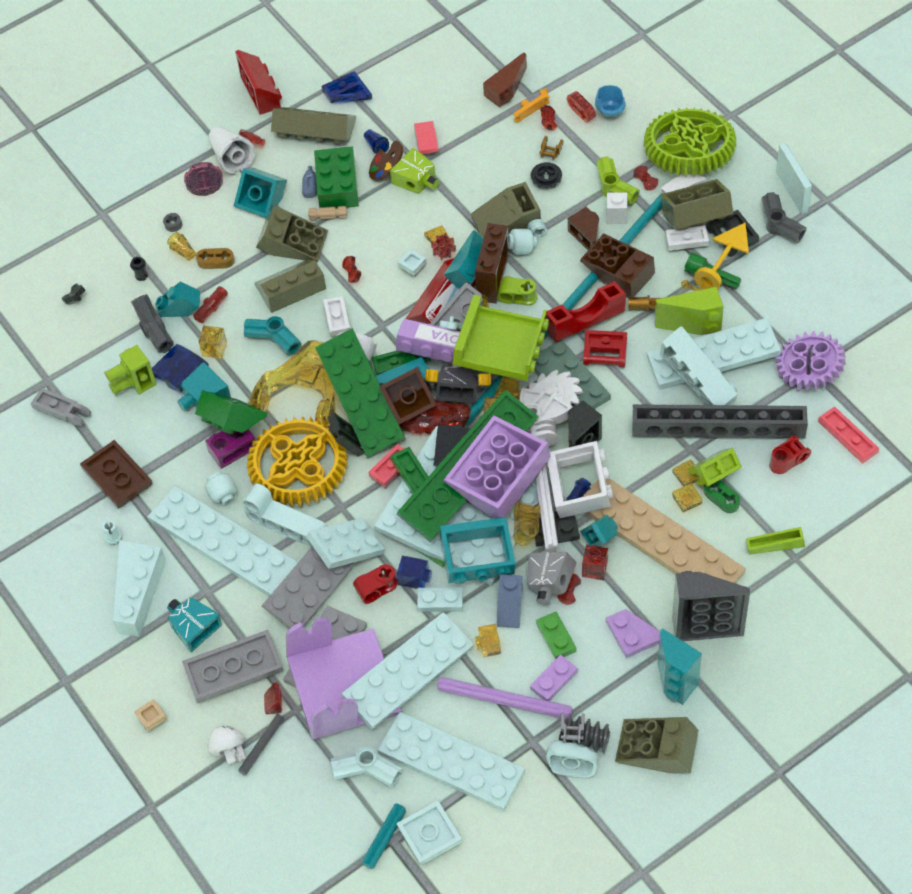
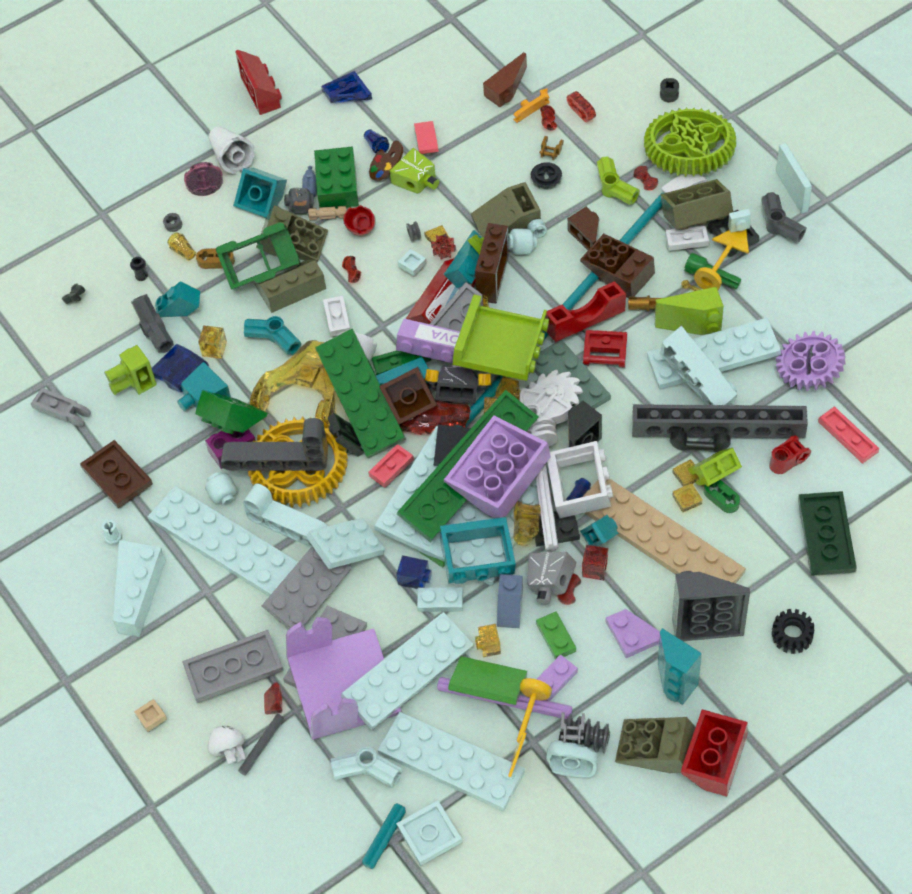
(192, 622): teal torso -> none
(218, 295): clear red pin -> none
(252, 137): clear red piece -> none
(280, 456): none -> dark grey beam
(283, 247): none -> green piece
(299, 200): none -> dark grey head
(313, 124): olive slope -> none
(359, 220): none -> red hair
(374, 583): red piece -> none
(409, 468): green tile -> none
(413, 231): none -> dark grey bush
(451, 324): light aqua piece -> none
(476, 242): none -> lime tile
(487, 680): none -> bright green tile
(515, 291): lime piece -> none
(534, 690): none -> yellow piece
(610, 101): dark azure hair -> none
(616, 208): white brick -> none
(669, 90): none -> pearl dark grey wheel
(715, 751): none -> red slope
(720, 442): none -> pearl dark grey bar
(739, 220): none -> light aqua plate
(776, 541): lime piece -> none
(794, 619): none -> black tyre
(827, 533): none -> dark green plate

